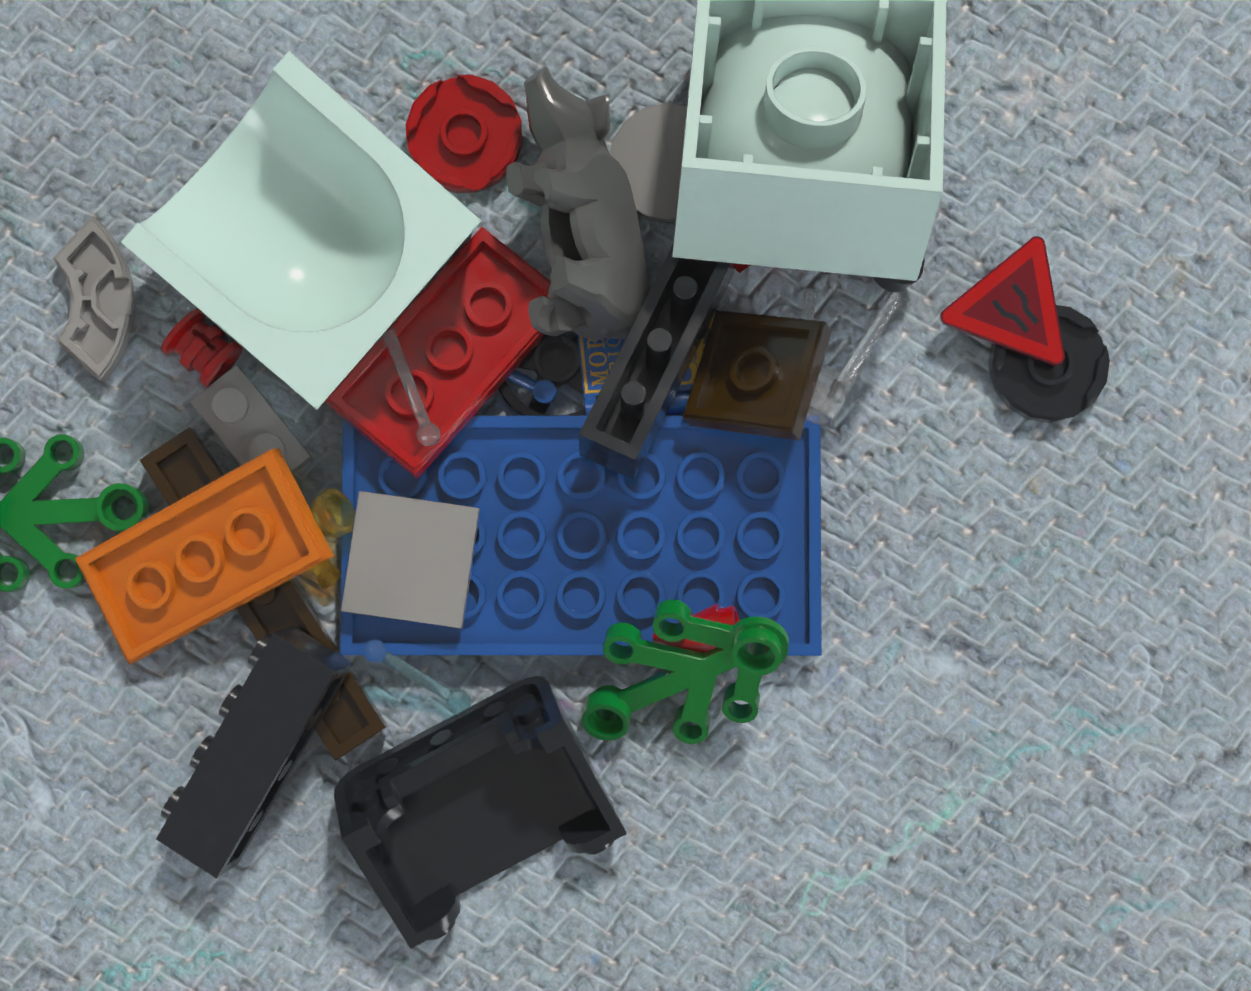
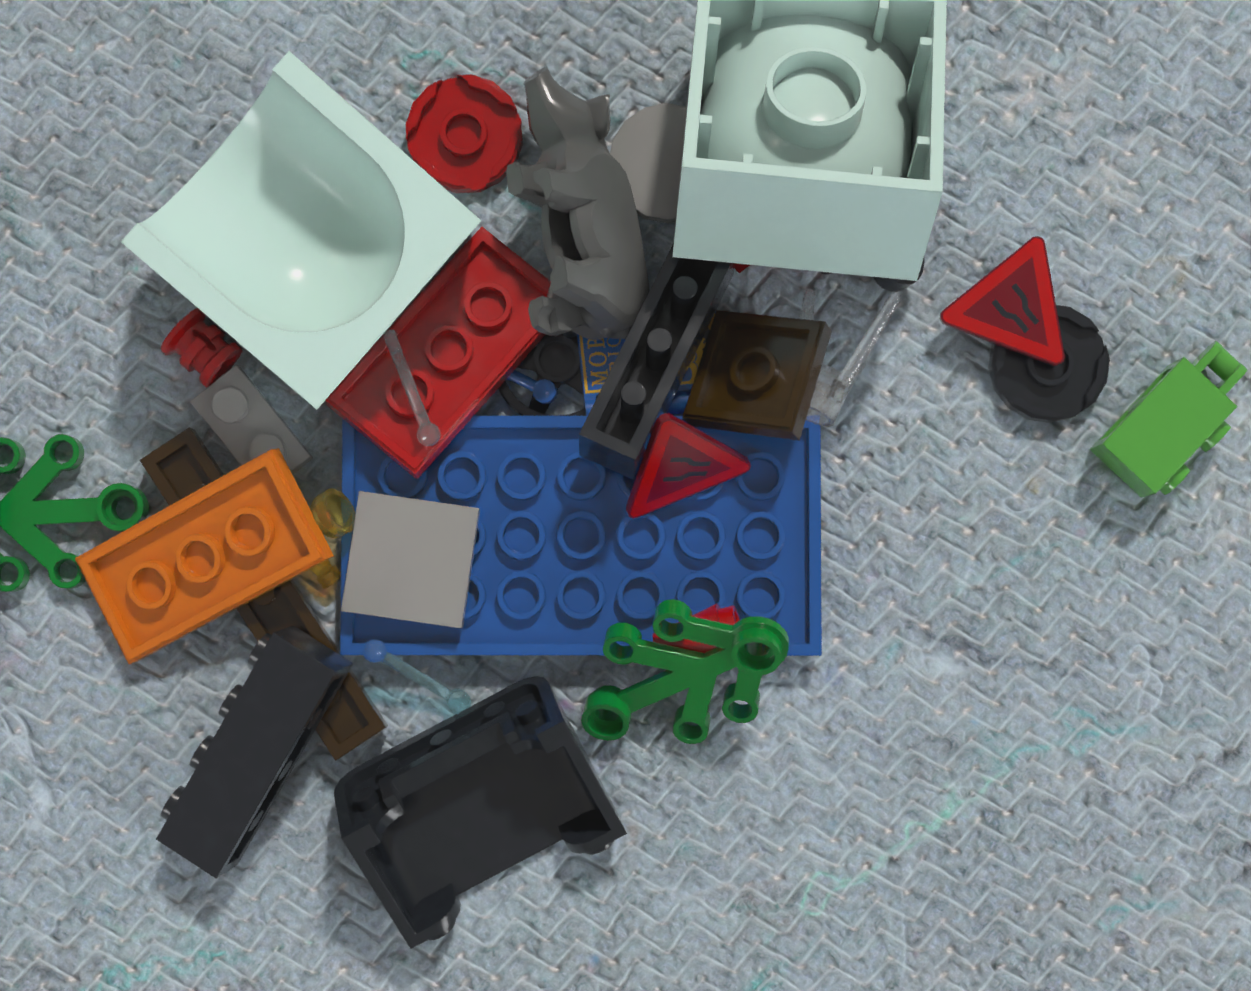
(100, 299): light grey tile -> none
(680, 464): none -> piece
(1171, 422): none -> bright green brick

